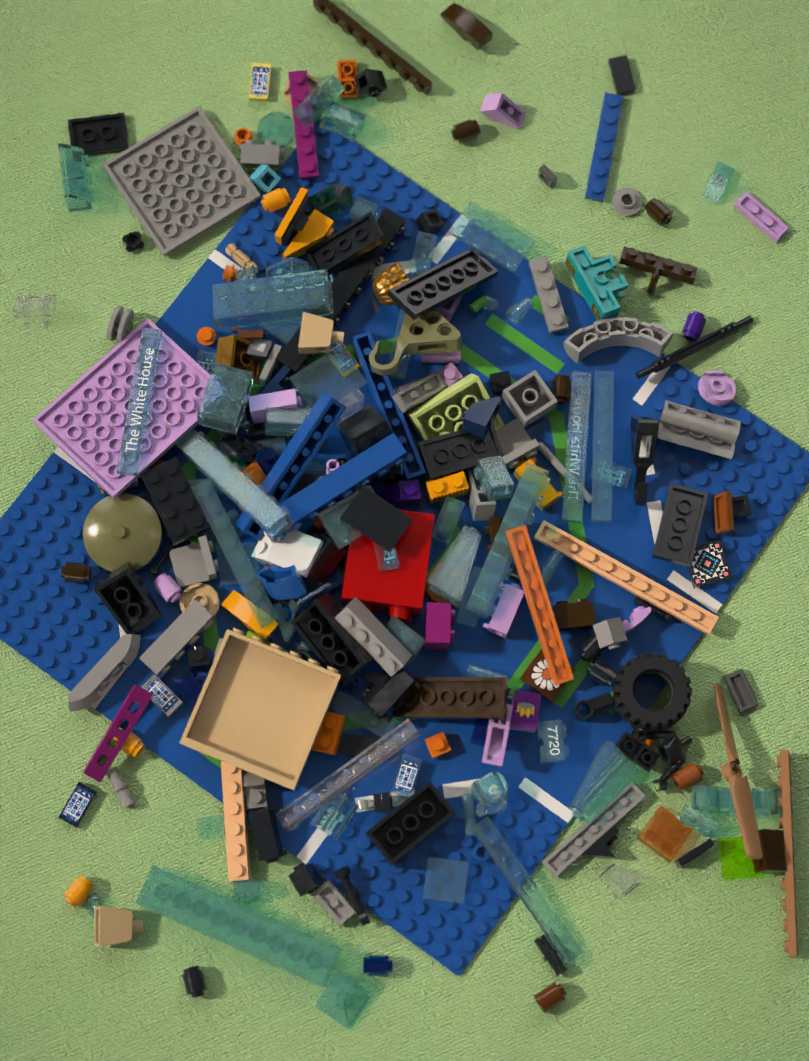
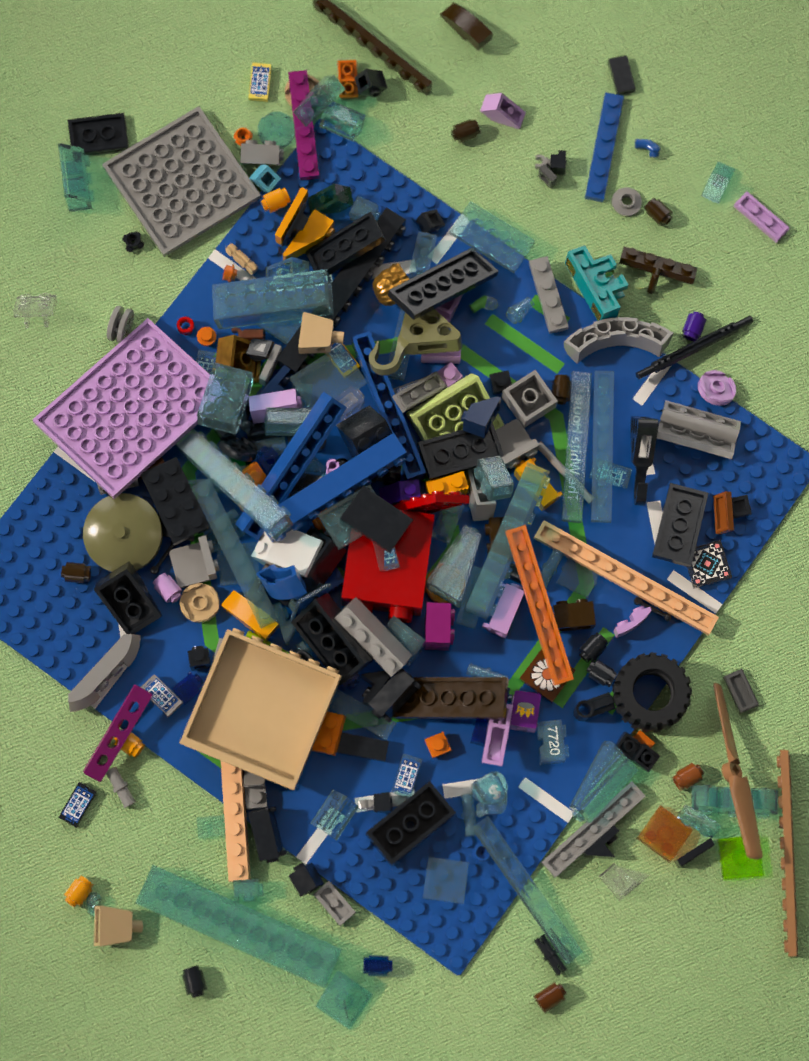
(139, 402): clear light blue tile -> none
(177, 638): light grey brick -> none
(188, 331): none -> red axle
(247, 274): clear light blue tile -> none
(347, 774): clear plate -> none
(352, 894): black piece -> none
(433, 502): none -> red plate
(557, 162): none -> black piece
(577, 578): none -> clear light blue piece
(610, 633): light grey brick -> none
(648, 144): none -> blue arm
(670, 751): black piece -> none
(773, 852): dark brown brick -> none

